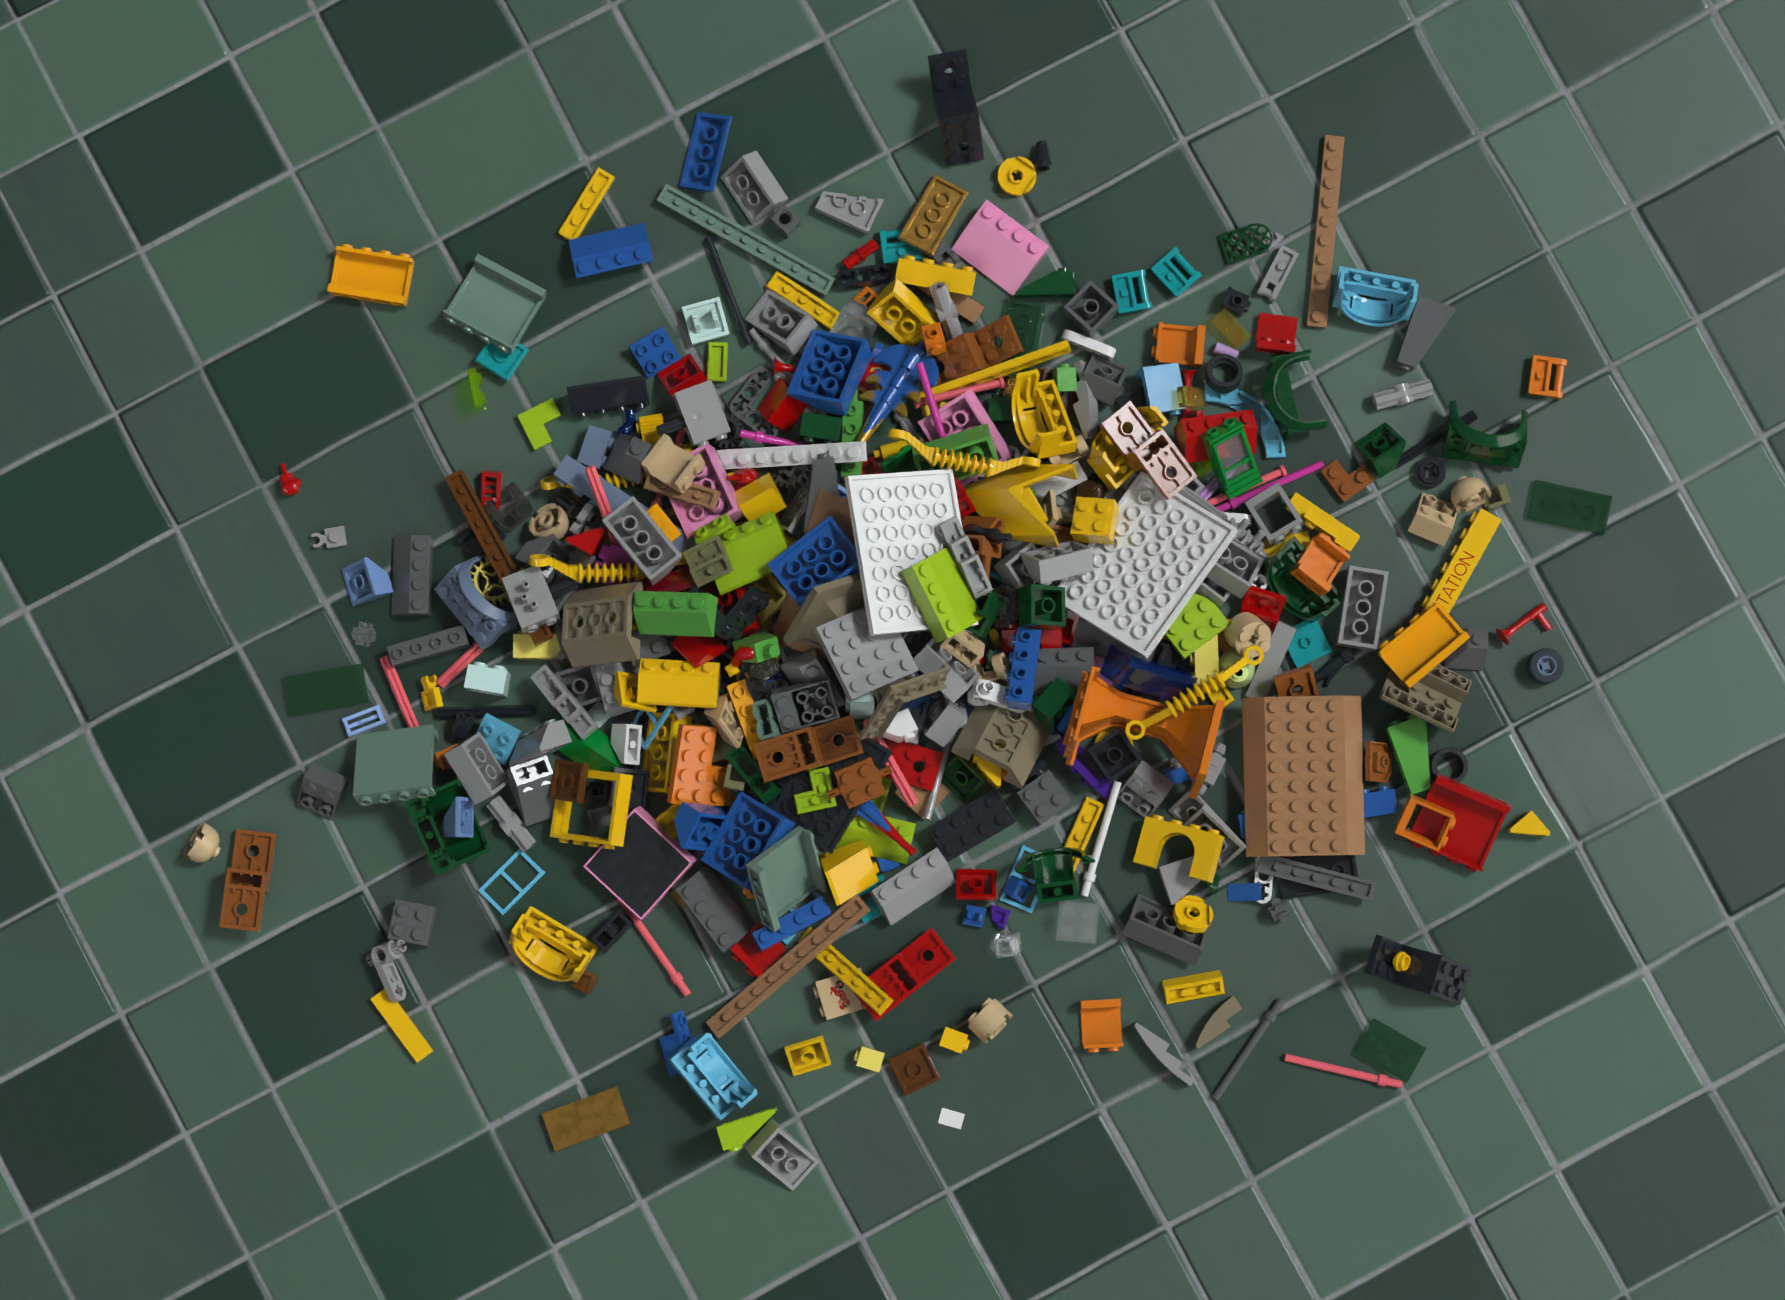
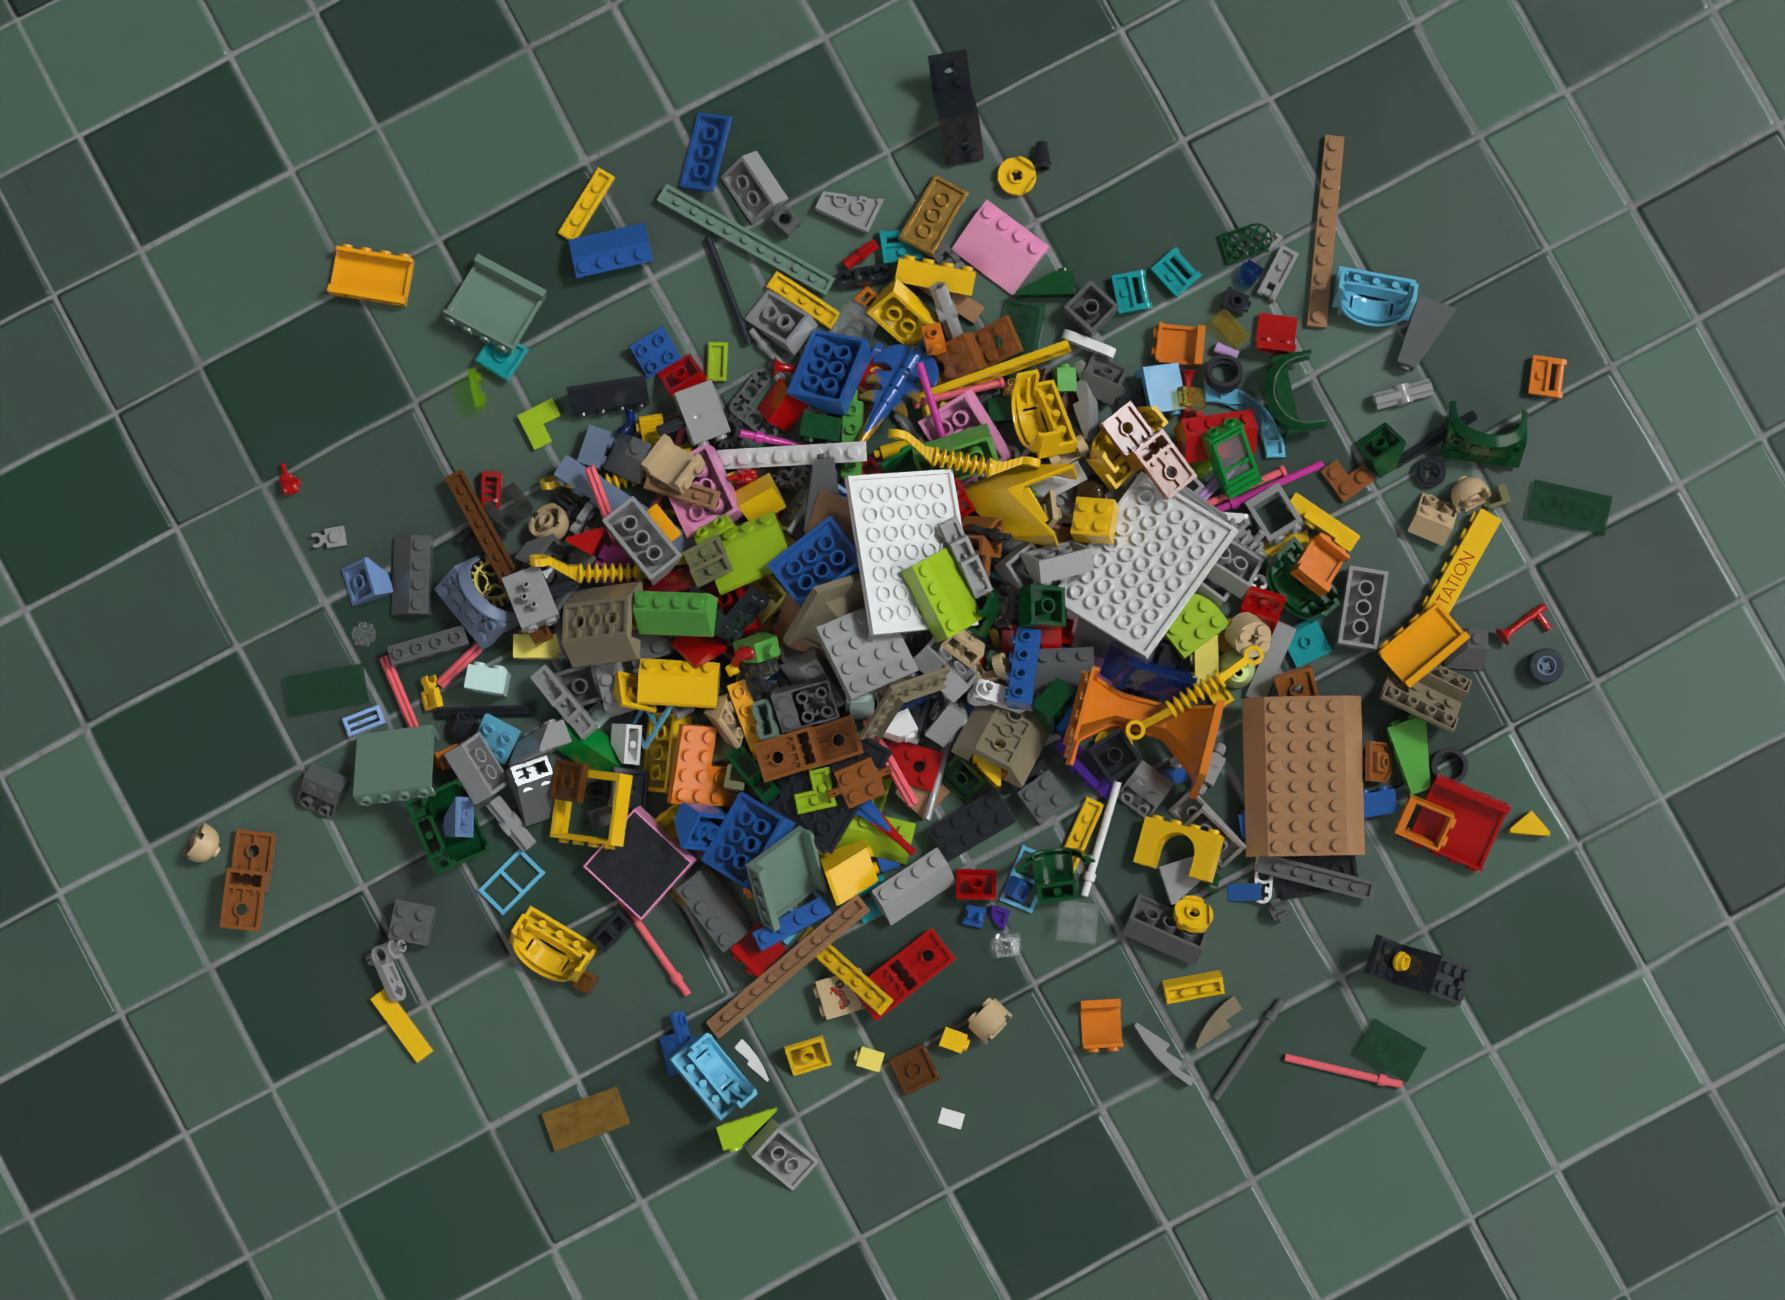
(705, 321): light aqua plate -> none
(754, 1062): none -> white sticker
(1249, 273): none -> clear blue piece
(1333, 666): black plant -> none

